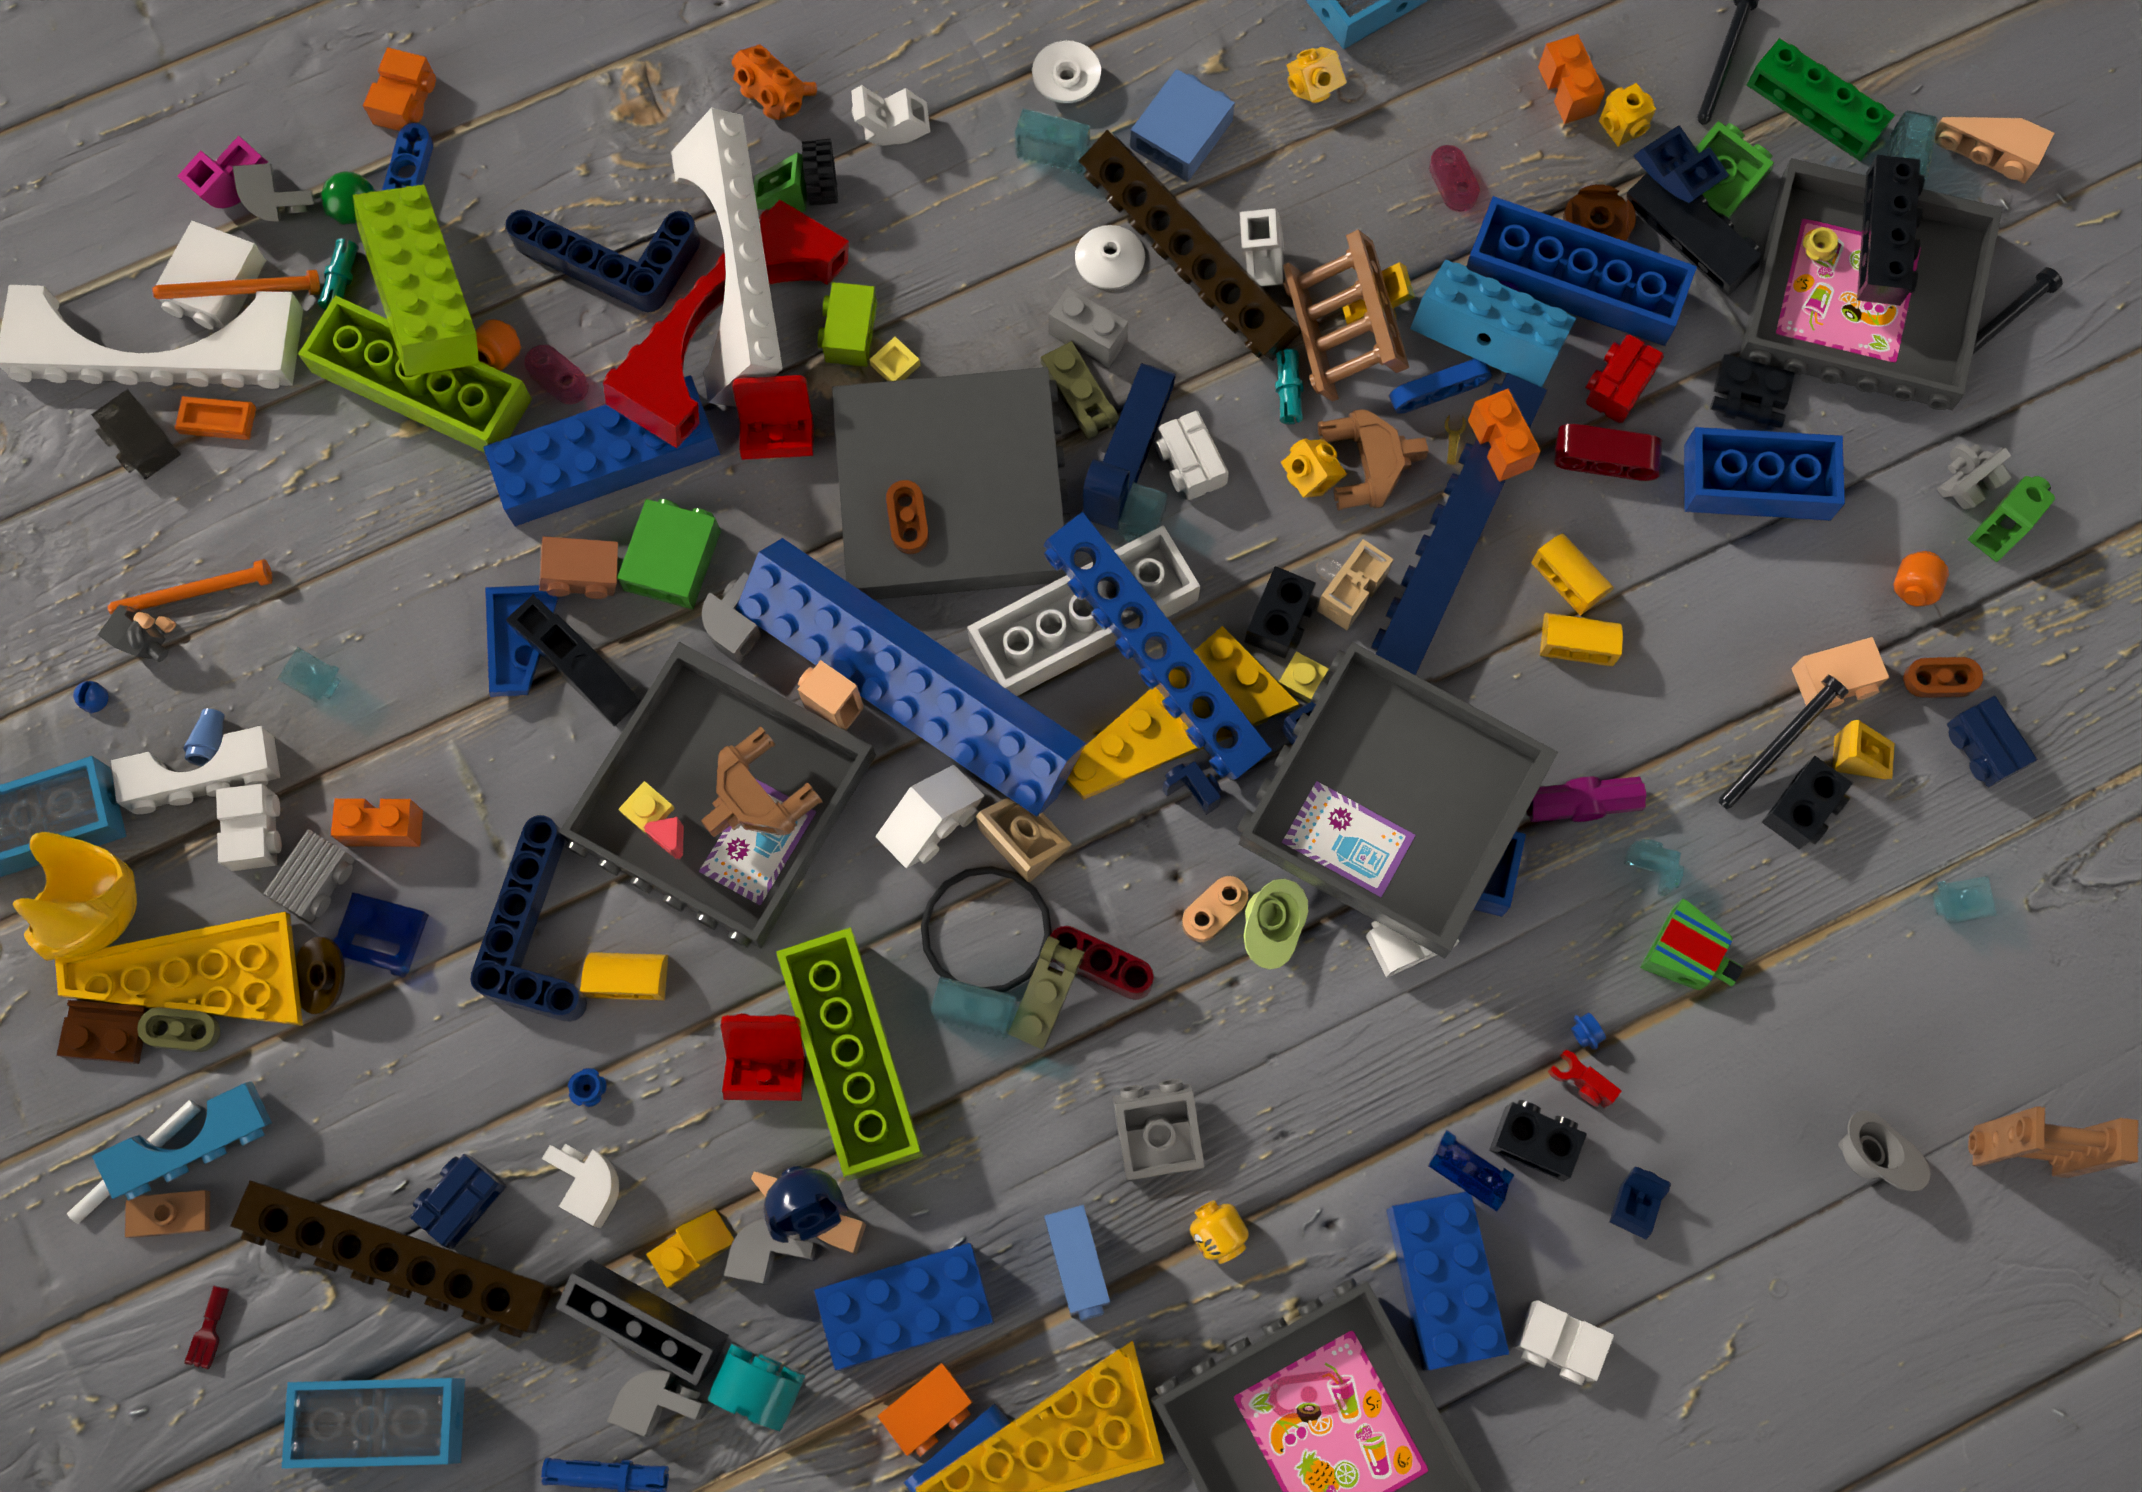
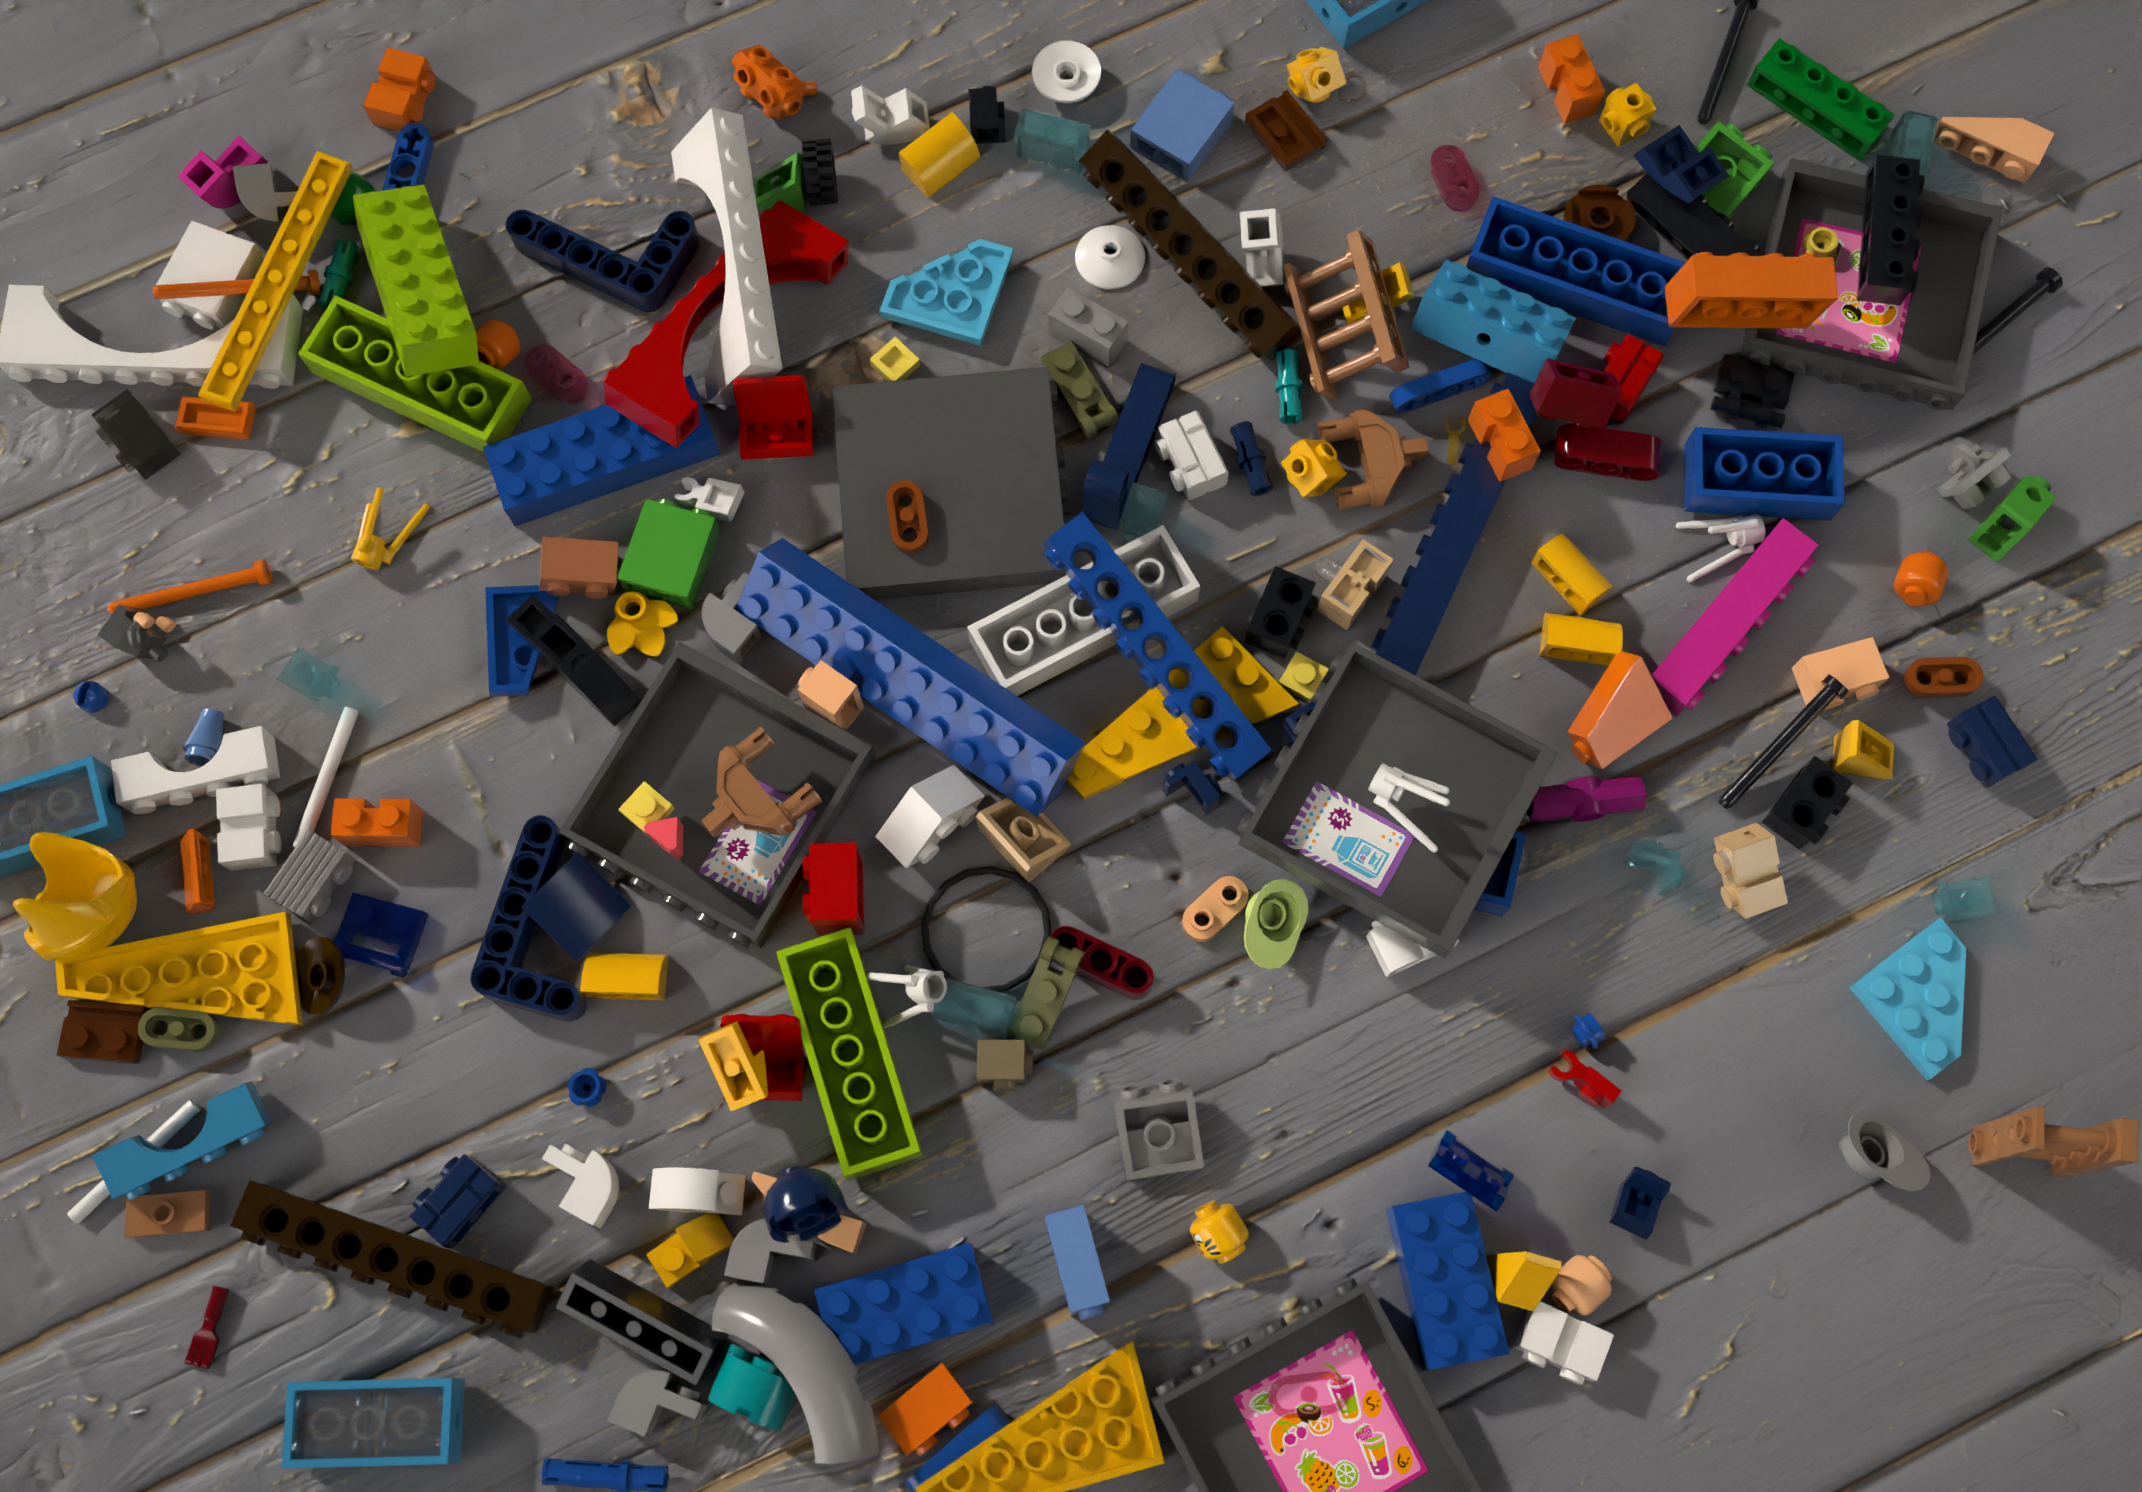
(197, 873): none -> orange slope
(275, 281): none -> yellow tile
(327, 773): none -> white bar
(371, 549): none -> yellow plant
(576, 906): none -> dark blue slope
(640, 630): none -> yellow plate
(697, 1191): none -> white brick
(715, 496): none -> white plate
(734, 1066): none -> yellow slope
(810, 1361): none -> light grey brick
(835, 887): none -> red brick
(849, 324): lime brick -> none
(922, 987): none -> white plant
(939, 155): none -> yellow brick
(951, 293): none -> medium azure plate
(986, 116): none -> black brick
(1003, 1063): none -> dark tan brick
(1251, 458): none -> dark blue pin
(1285, 130): none -> reddish brown plate
(1391, 784): none -> white plant
(1522, 1277): none -> yellow slope
(1536, 1150): black brick -> none
(1575, 394): none -> dark red brick
(1581, 1285): none -> light nougat head
(1618, 712): none -> orange slope
(1691, 949): torso -> none
(1732, 614): none -> dark pink brick
(1740, 532): none -> white plant
(1750, 870): none -> tan piece
(1751, 291): none -> orange brick
(1920, 997): none -> medium azure plate

